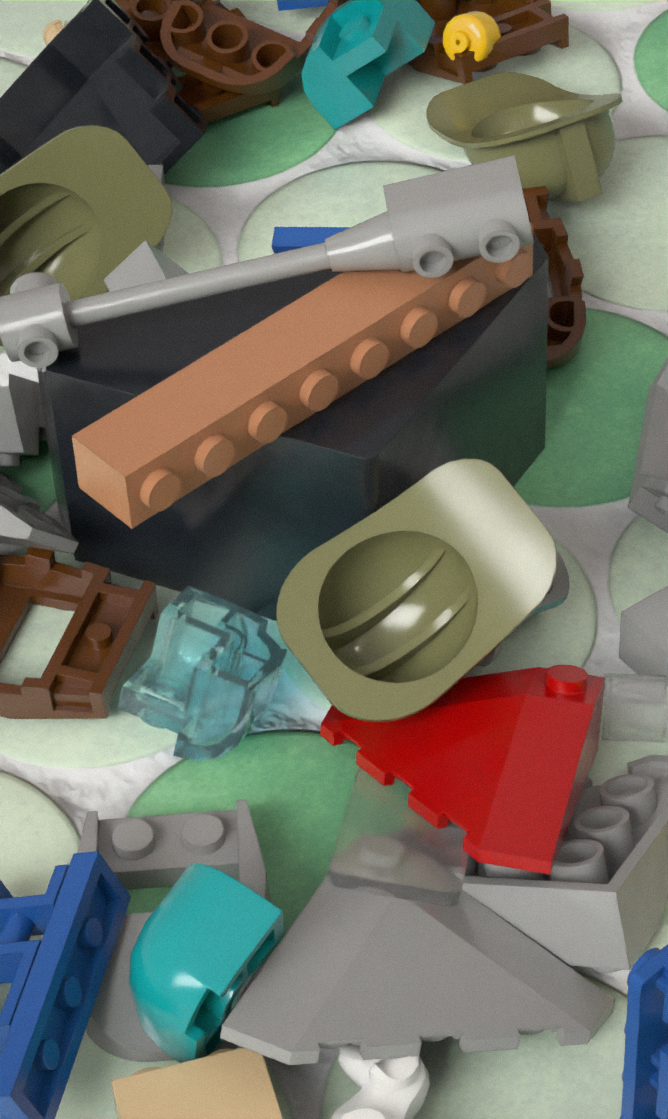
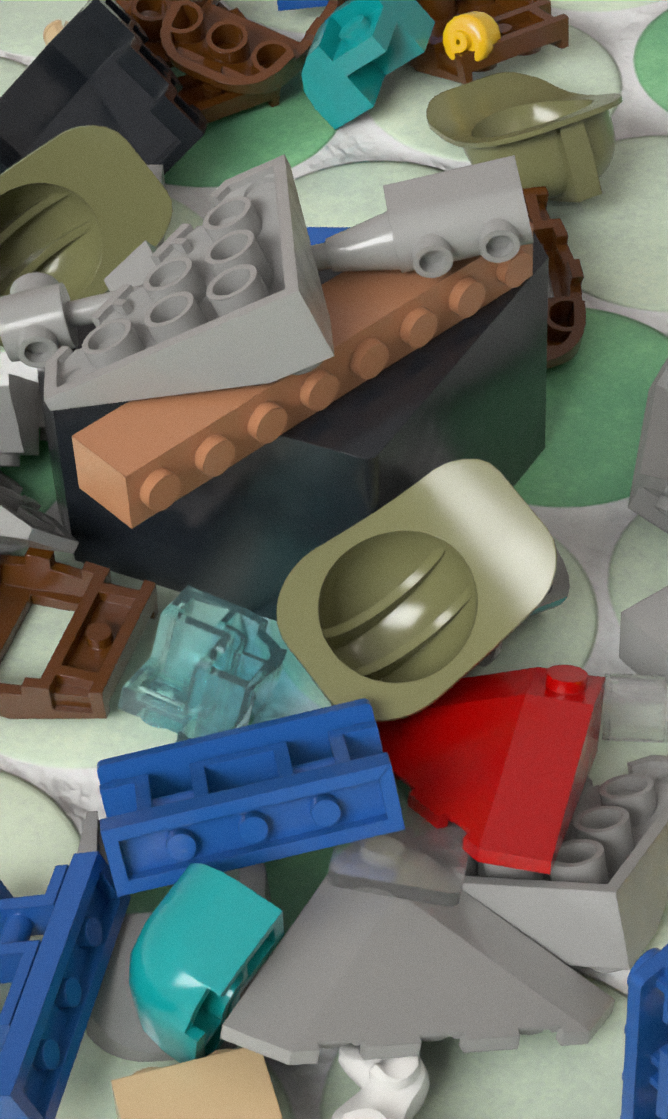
(217, 310): none -> light grey slope
(247, 796): none -> blue fence

